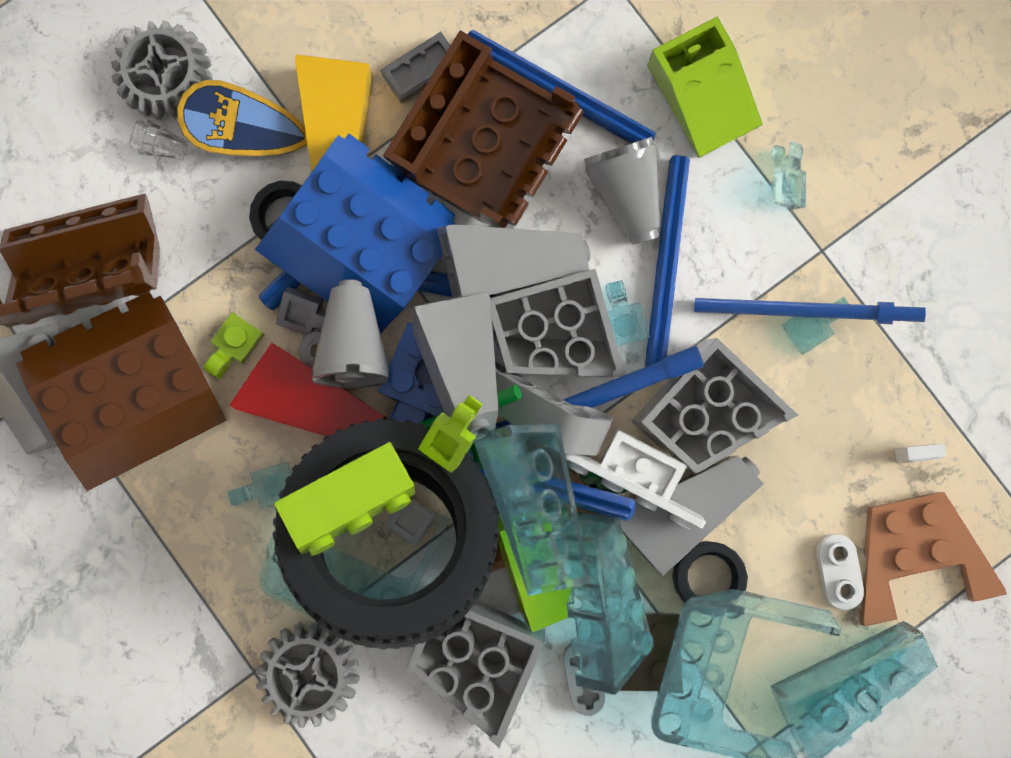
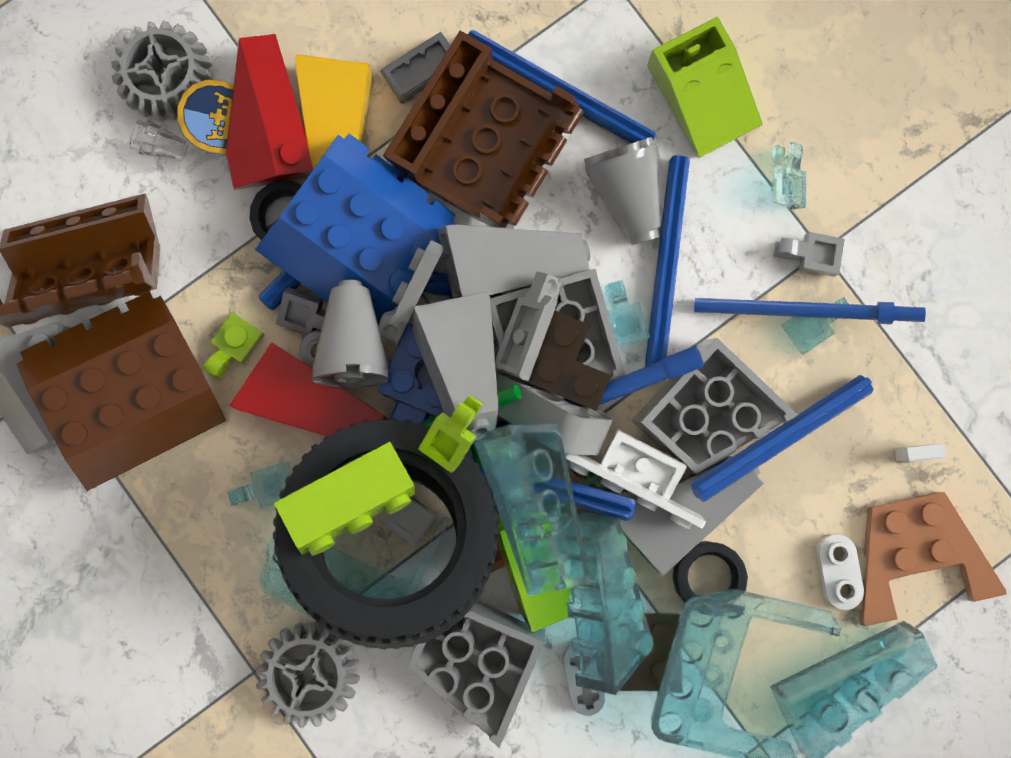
(265, 124): none -> red wedge
(407, 296): none -> light grey hinge
(528, 327): none -> light grey hinge
(557, 364): none -> dark brown plate
(781, 438): none -> blue axle
(816, 253): none -> light grey plate

